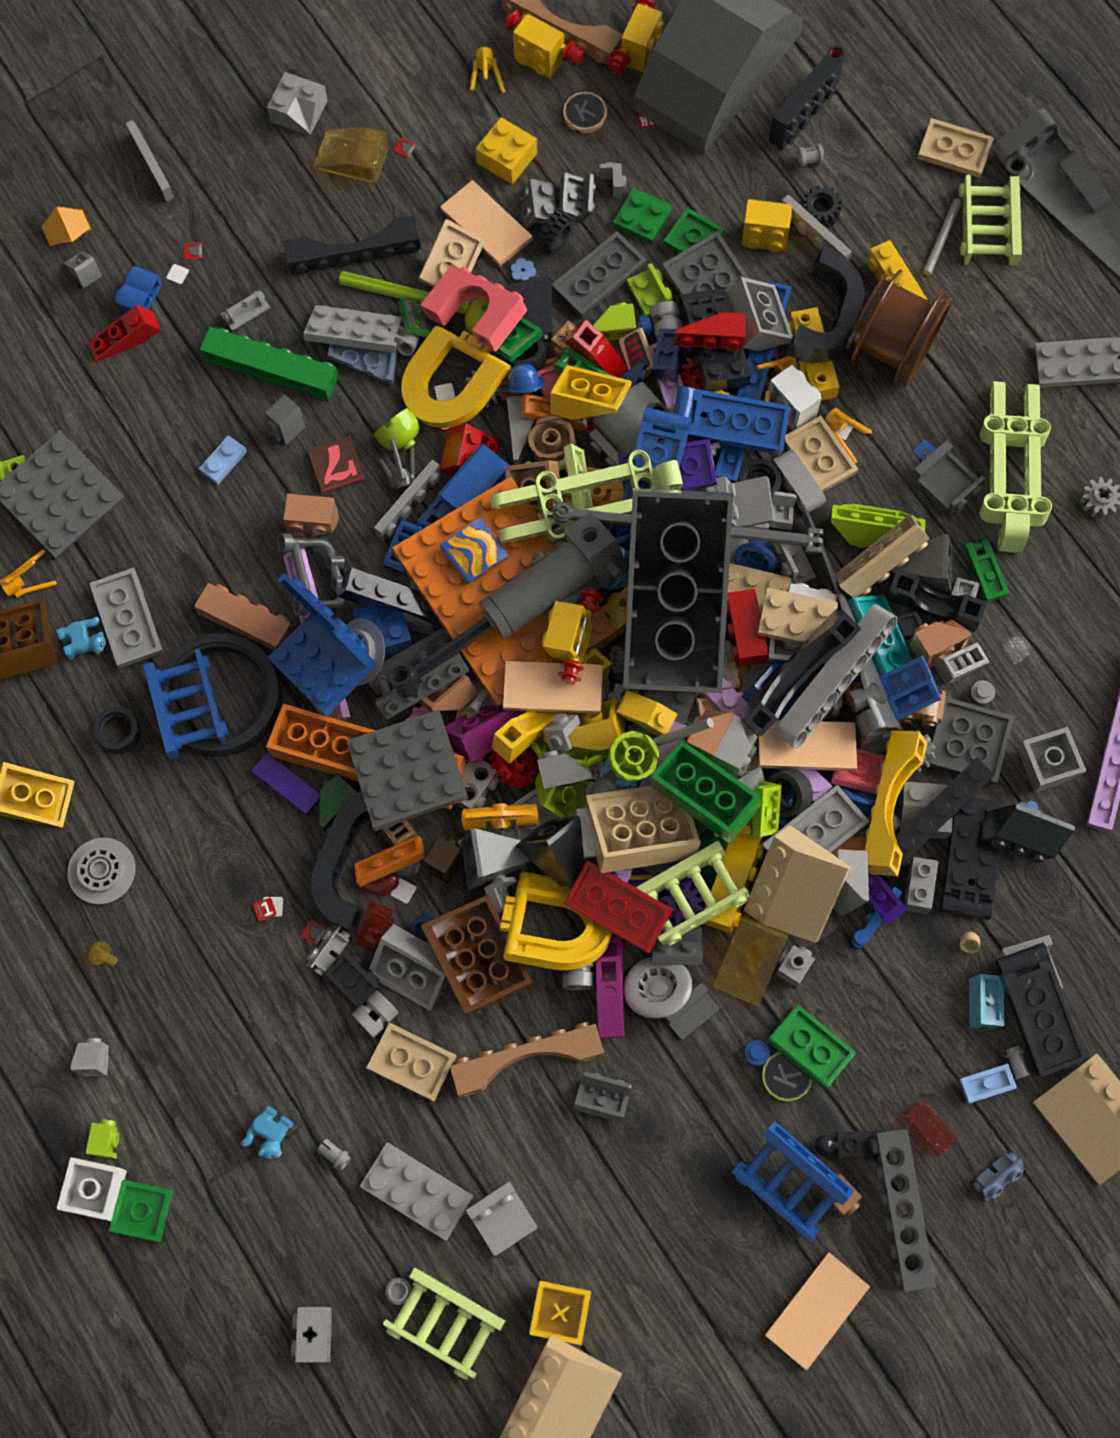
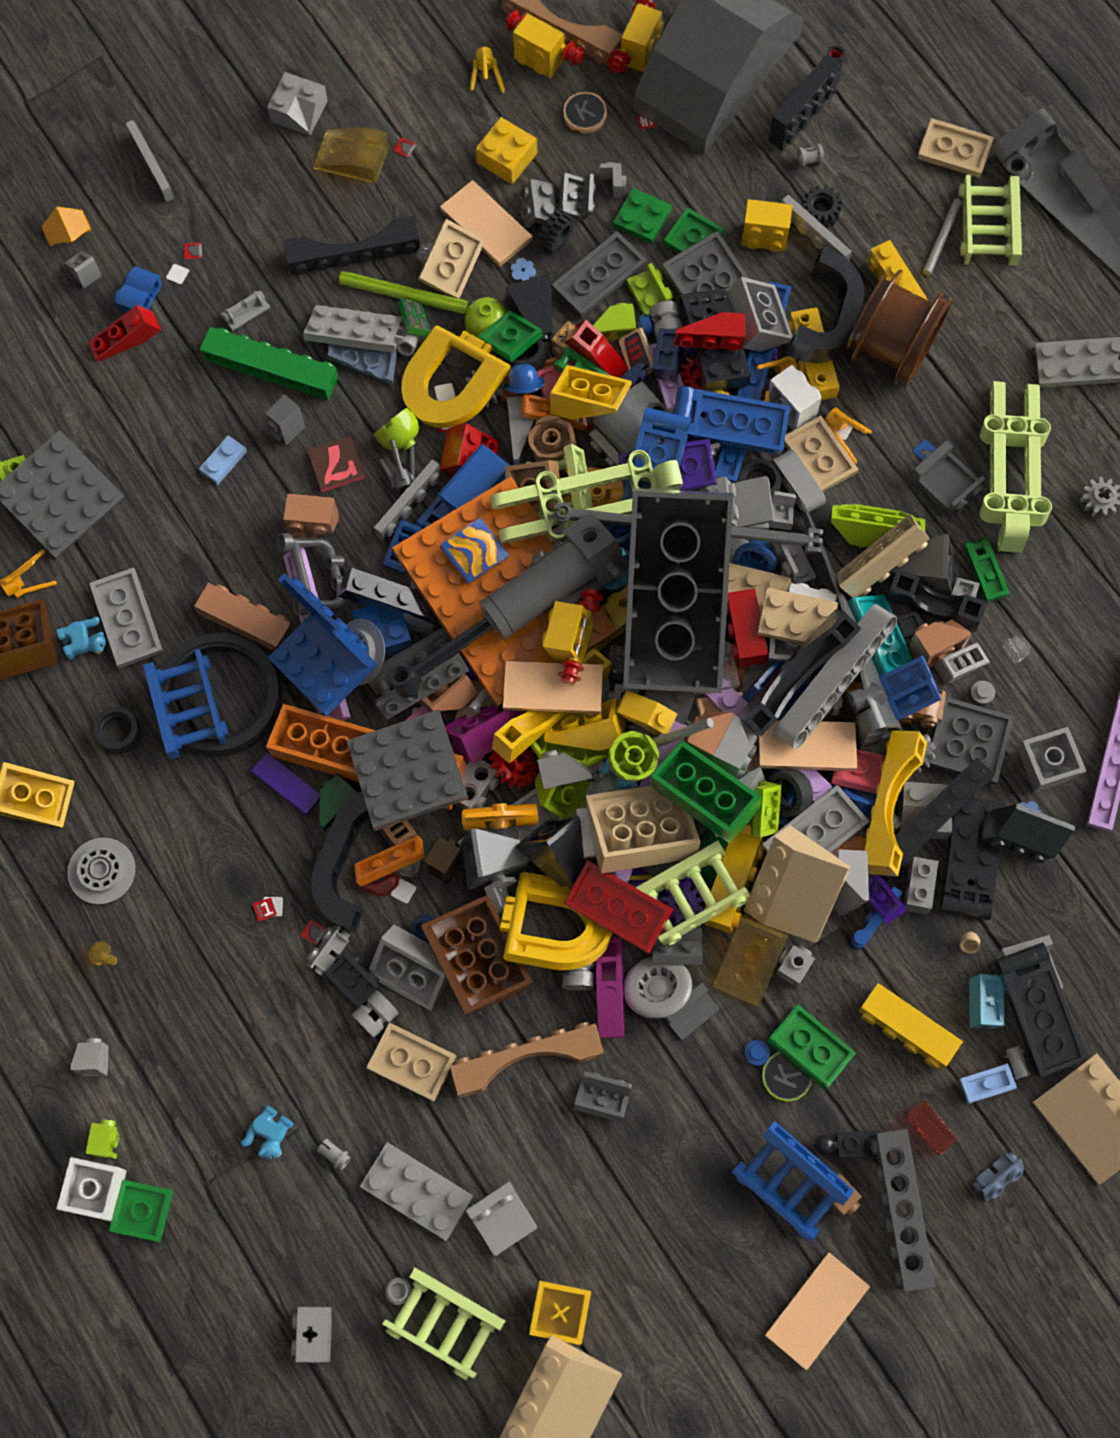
(375, 924): clear red slope -> none
(460, 286): coral arch -> none
(558, 730): light grey bracket -> none
(910, 1026): none -> yellow brick

